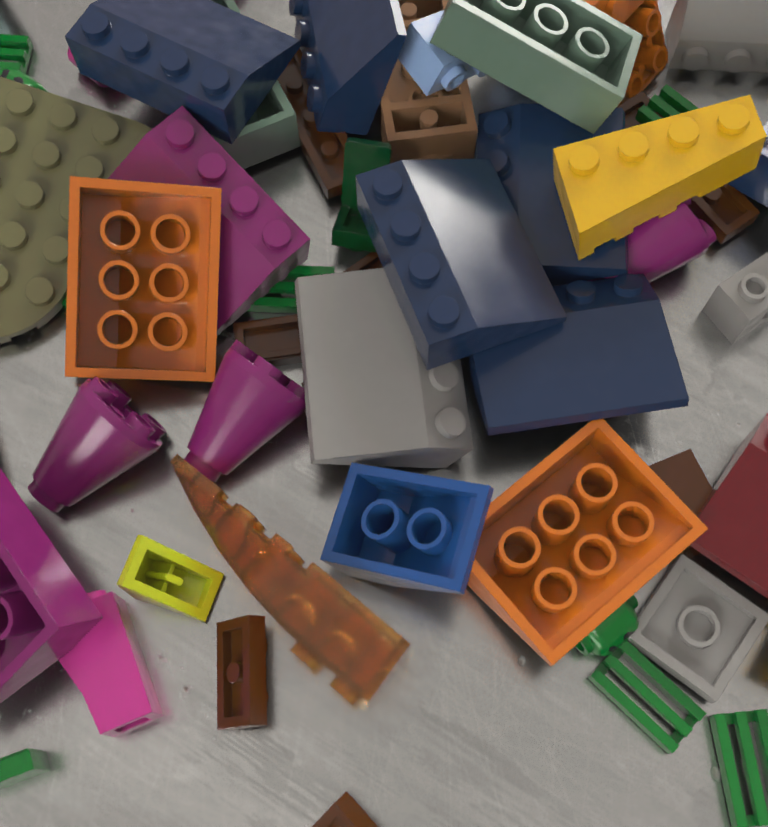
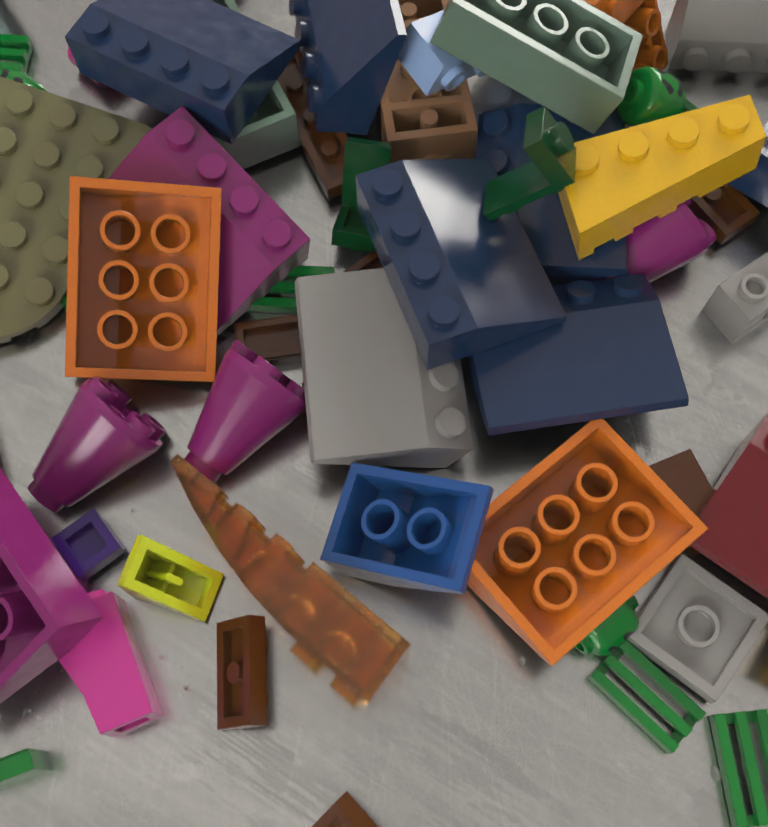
(88, 545): none -> dark purple plate
(549, 172): none -> dark green bracket
(651, 96): none -> green head

